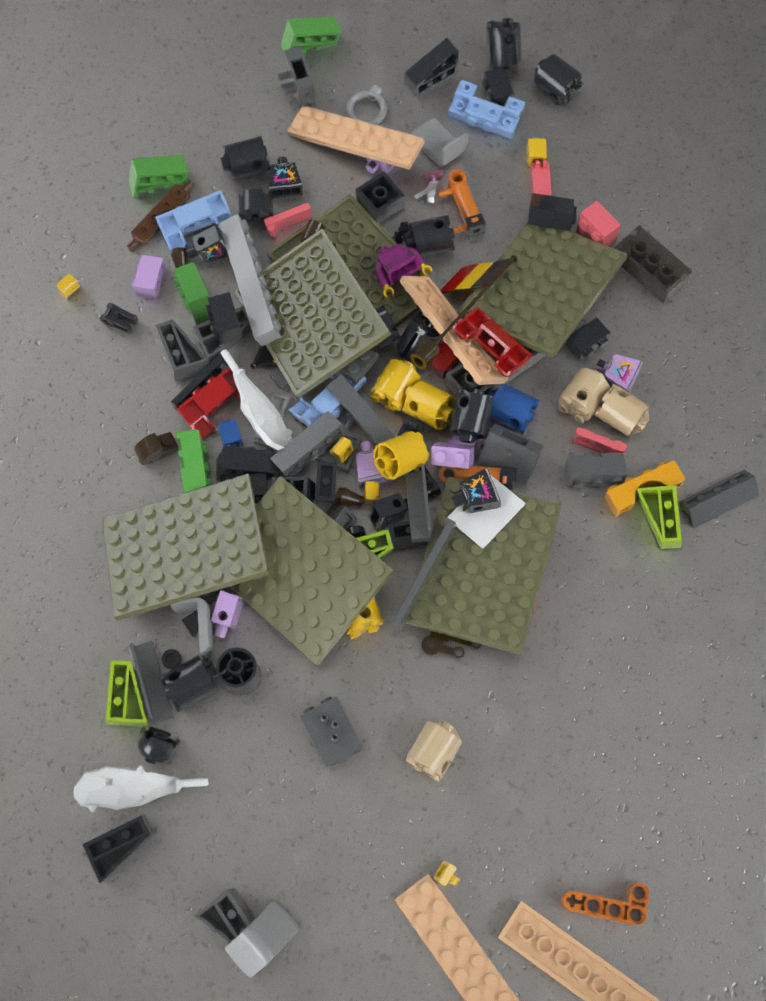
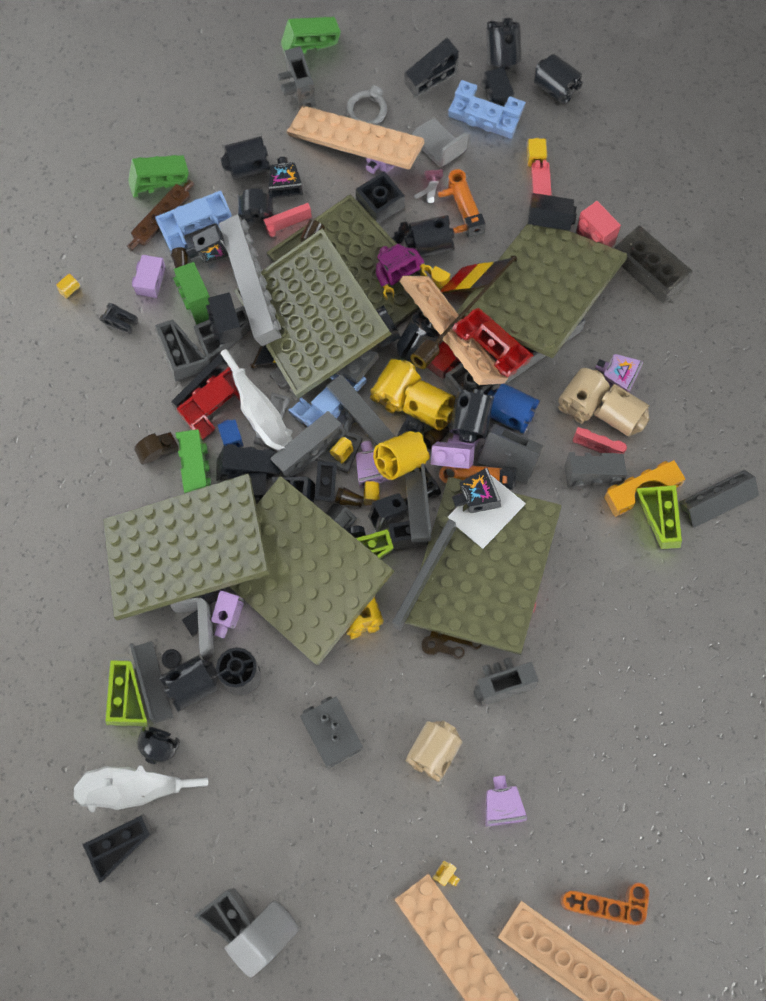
(434, 435): none -> dark brown cone
(440, 277): none -> yellow brick
(503, 804): none -> lavender torso
(504, 683): none -> dark grey piece
(588, 339): black brick -> none

